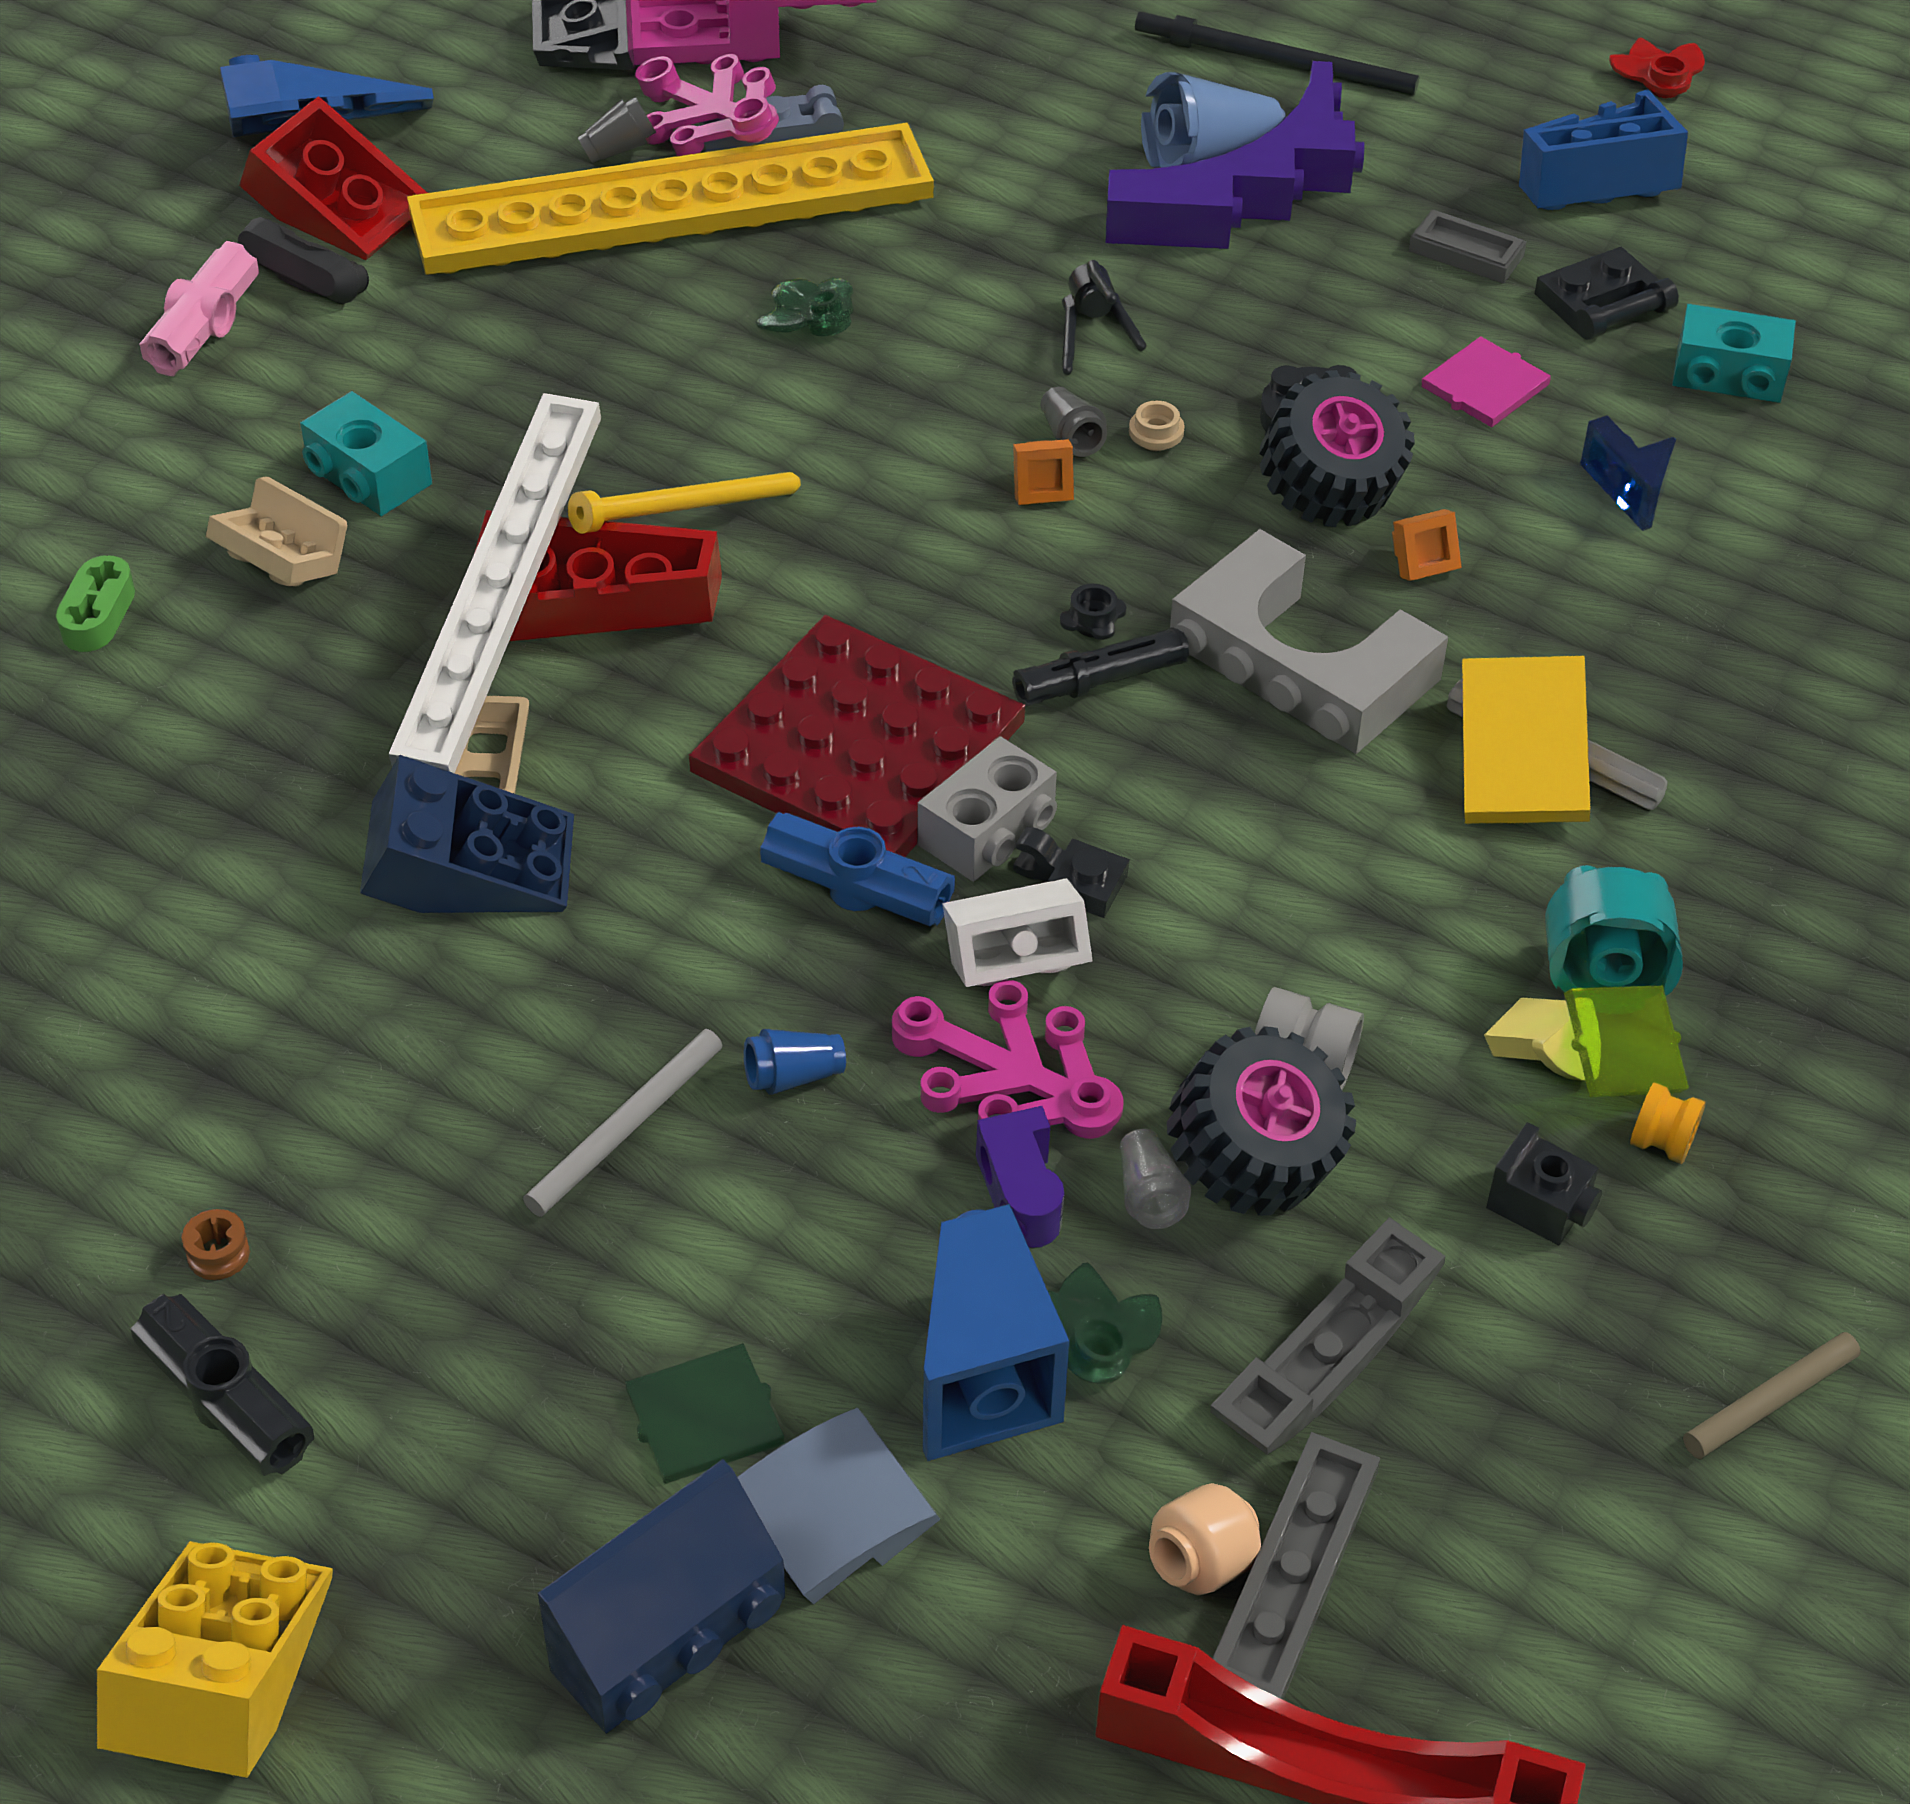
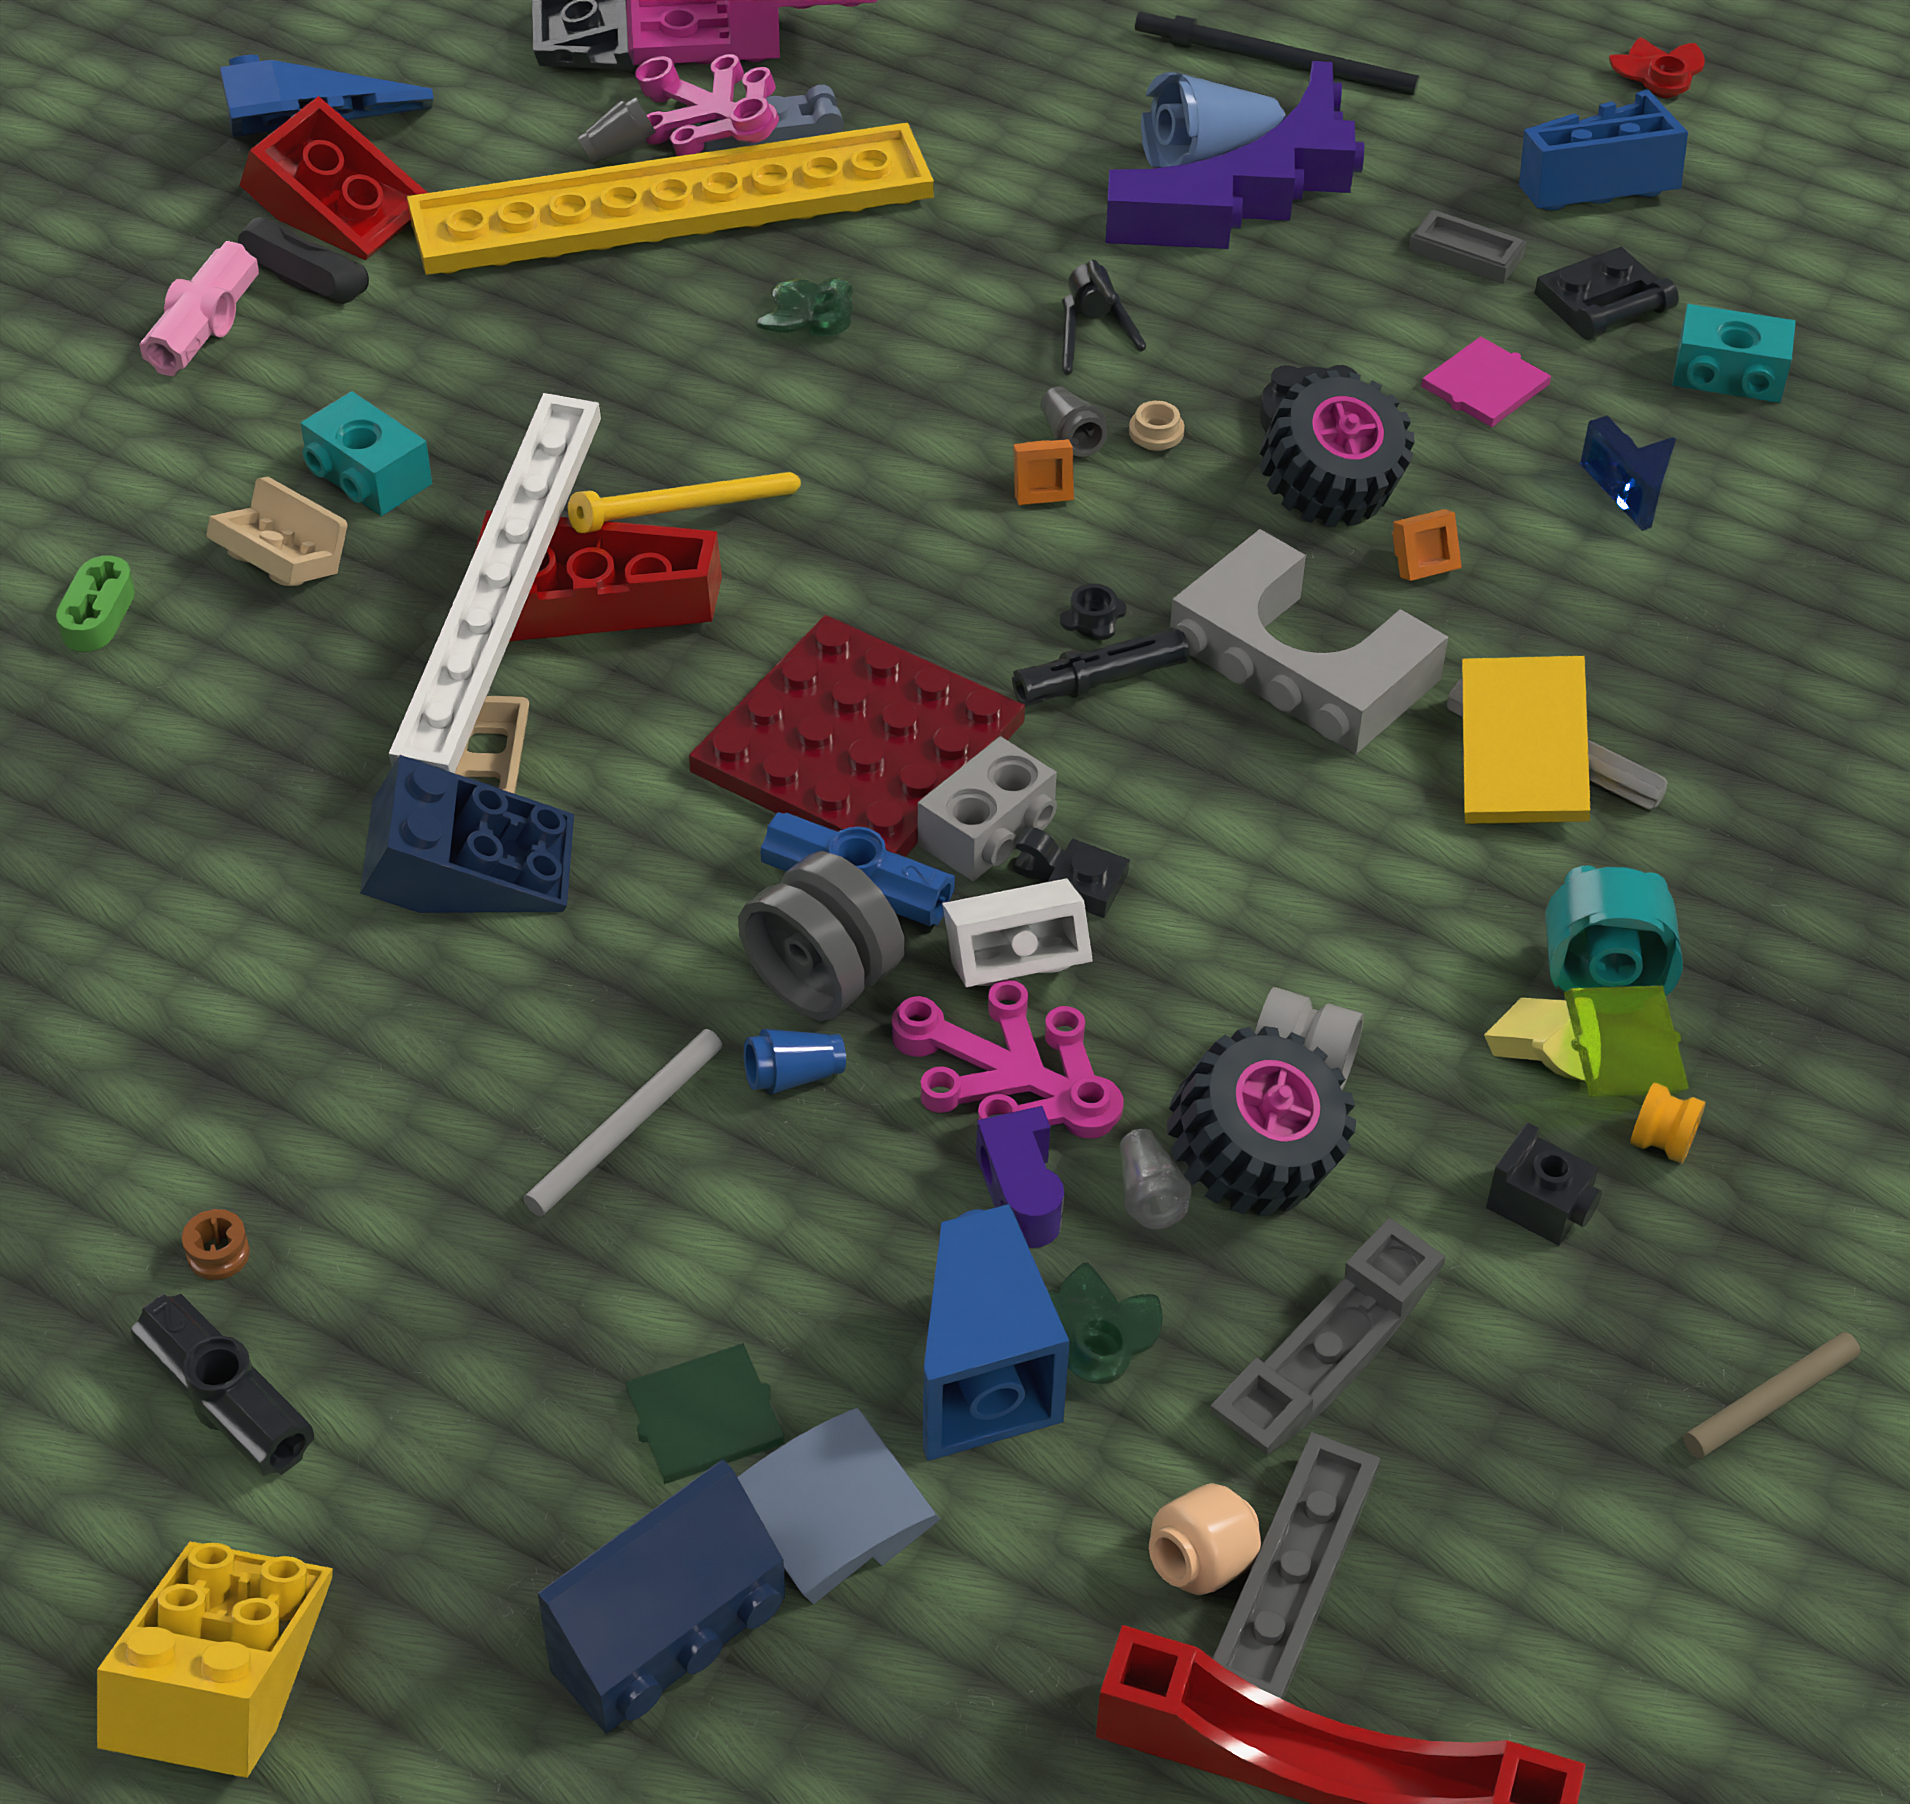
(821, 935): none -> dark grey wheel

